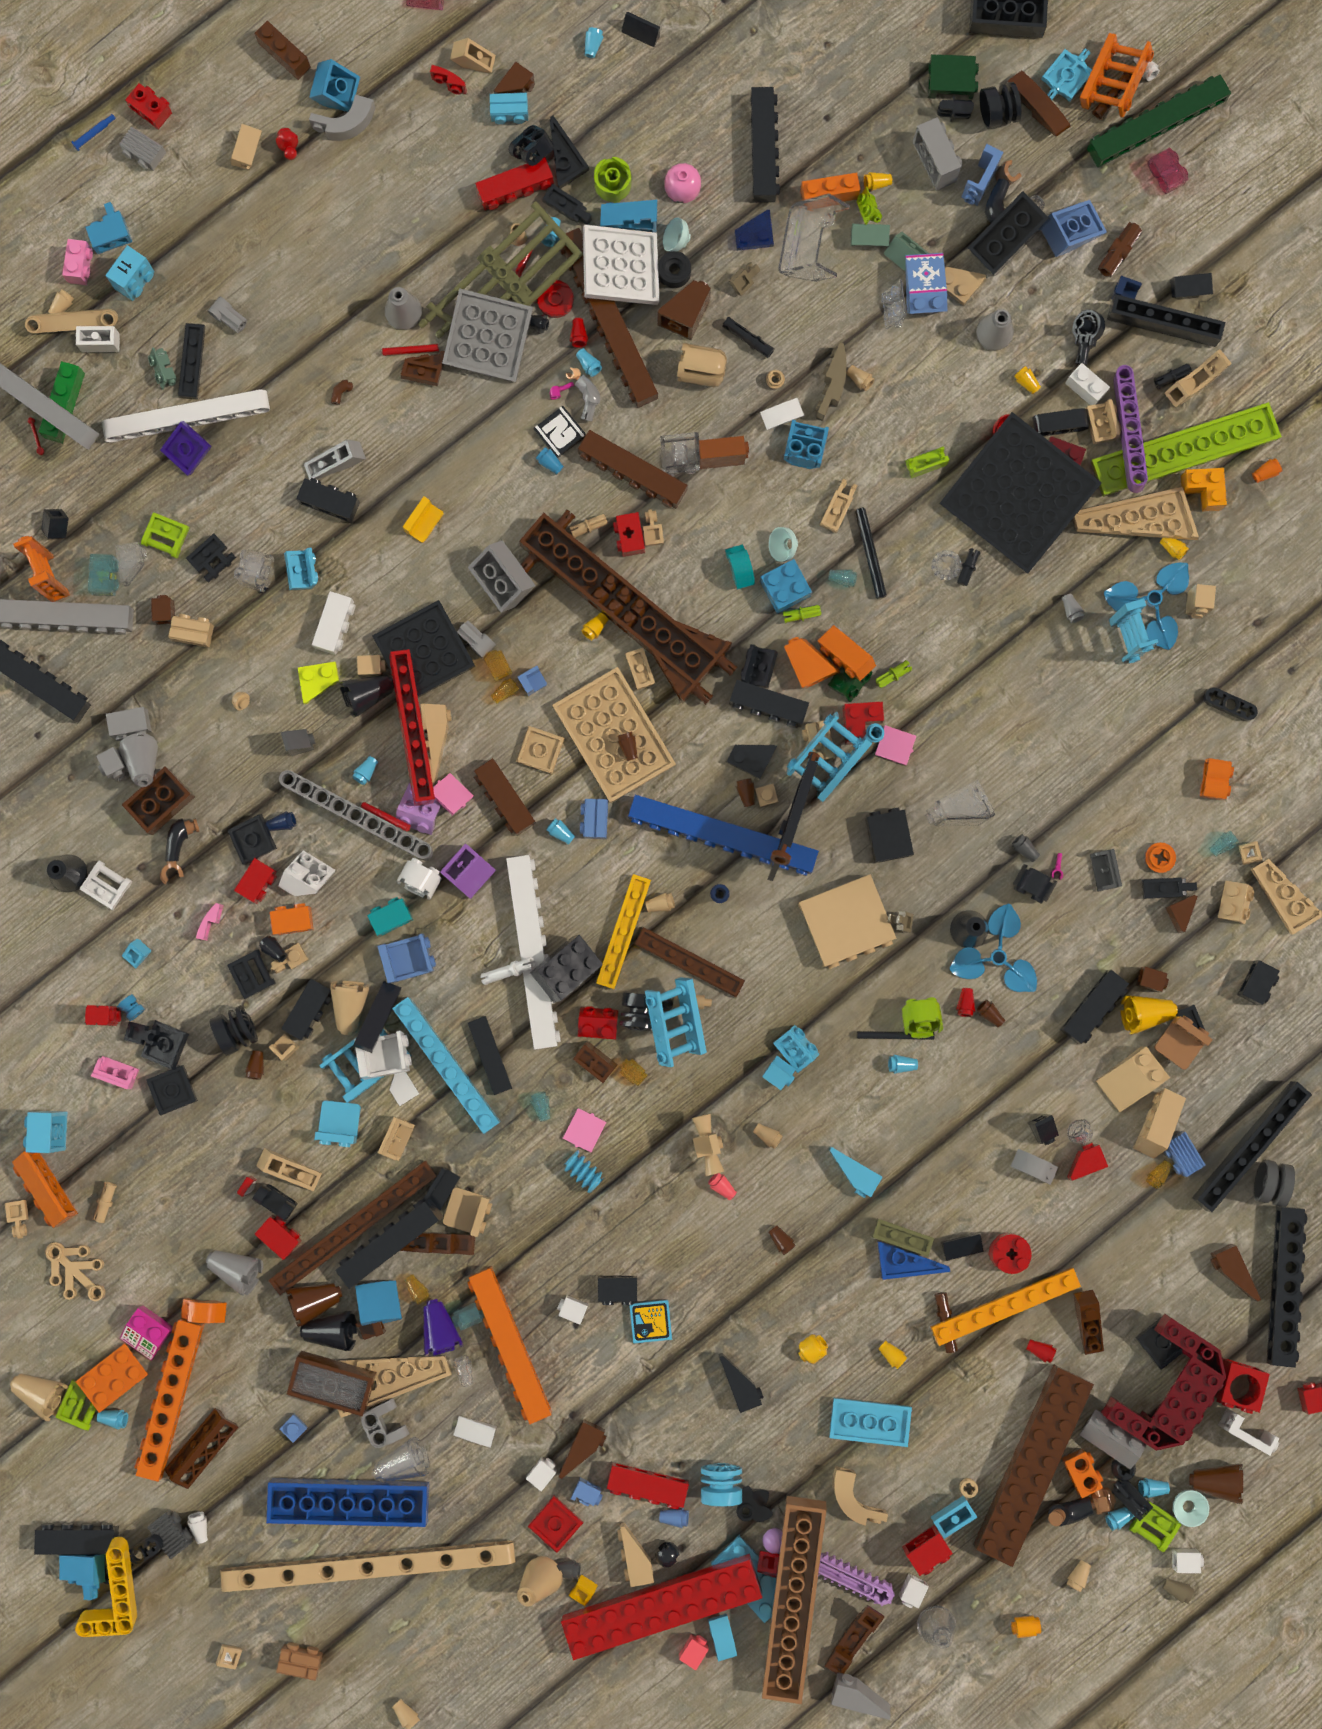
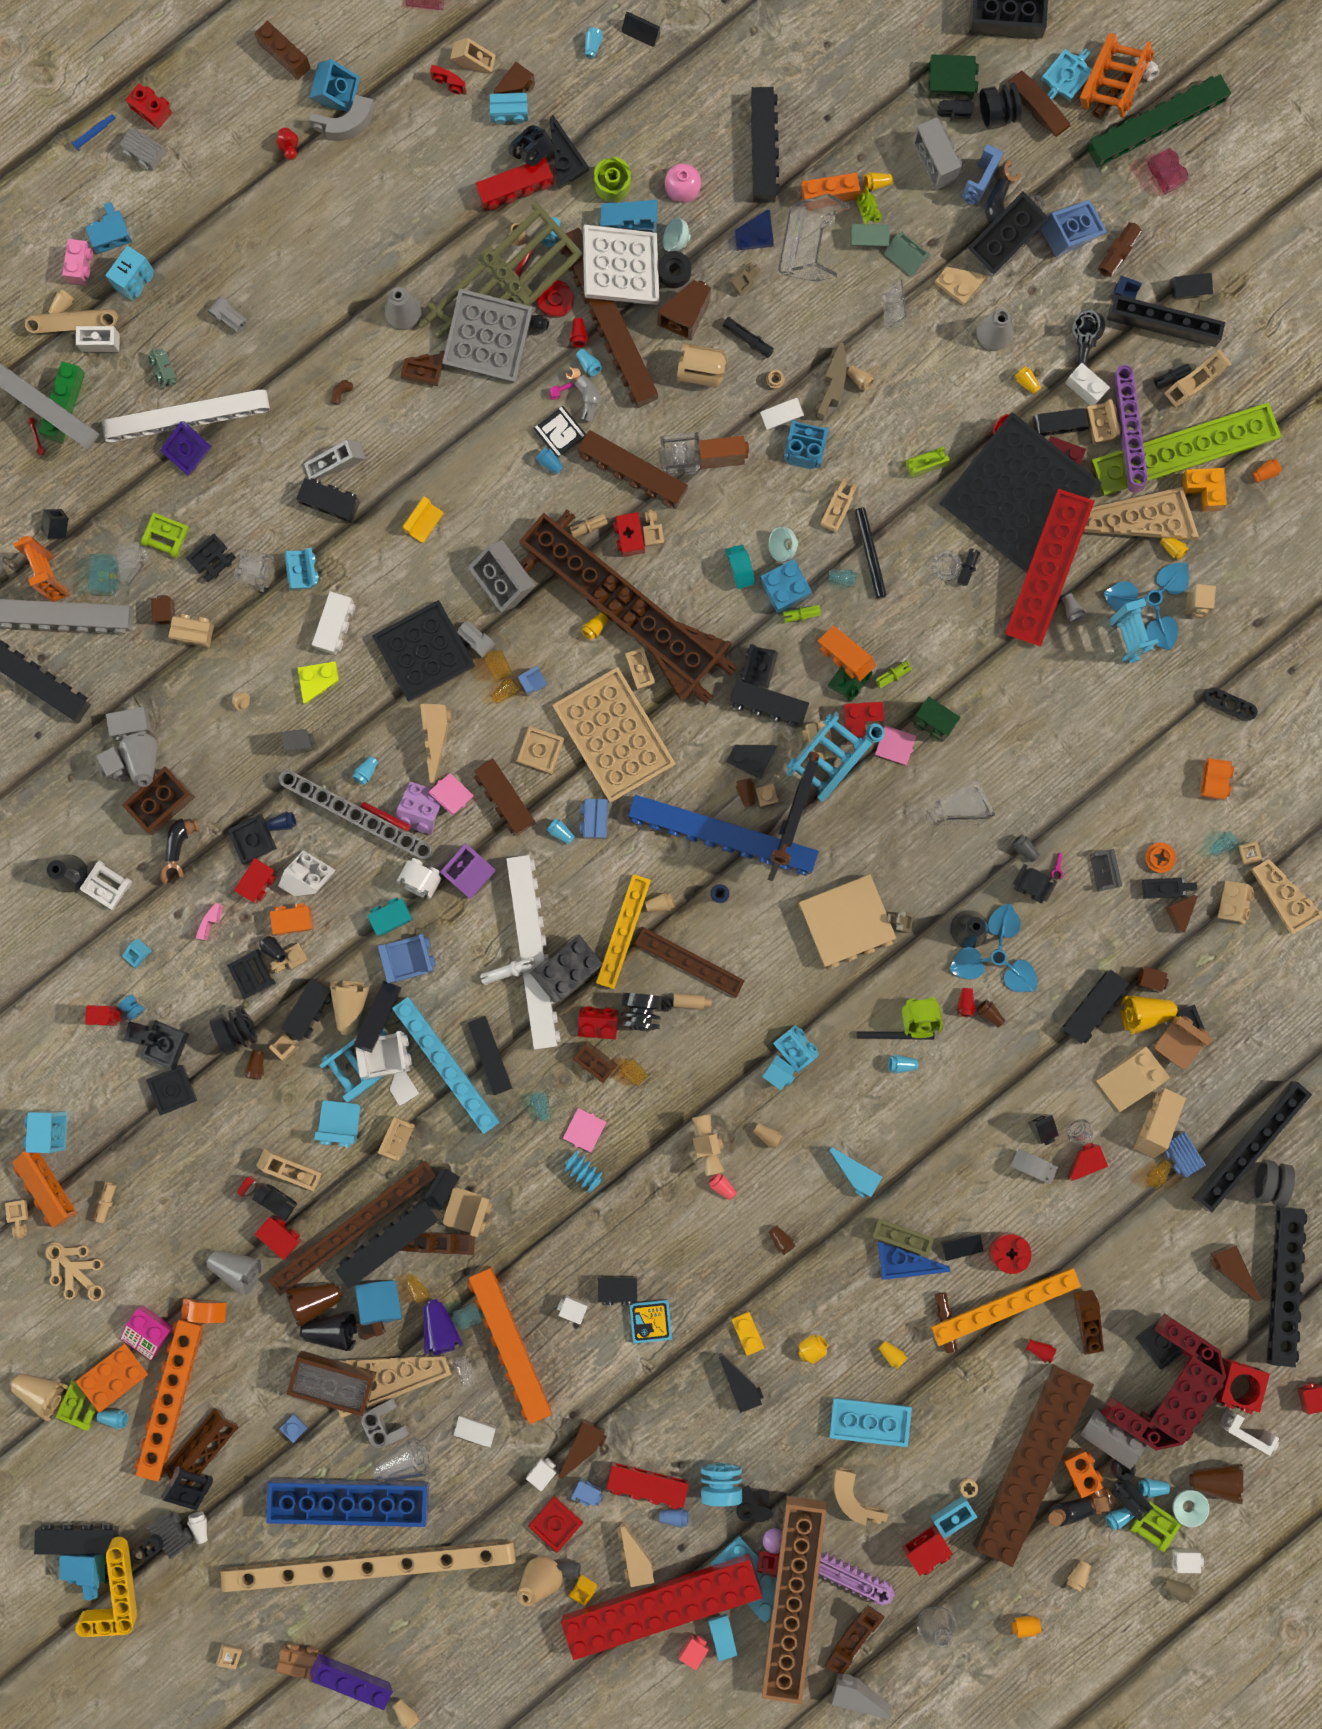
(115, 1072): bright pink hinge -> none
(185, 1494): none -> black plate
(191, 361): black tile -> none
(245, 147): tan hinge -> none
(351, 1682): none -> dark purple brick
(365, 692): black cone -> none
(370, 665): tan brick -> none
(410, 349): red bar -> none
(412, 727): red brick -> none
(566, 205): black hinge -> none
(628, 745): reddish brown cone -> none
(667, 1554): black piece -> none
(690, 1016): medium azure fence -> none
(747, 1333): none -> yellow plate
(809, 663): orange slope -> none
(889, 835): black brick -> none
(913, 1591): white brick -> none
(925, 283): medium blue slope -> none
(935, 719): none -> dark green brick
(1049, 567): none -> red plate
(1259, 983): black brick -> none

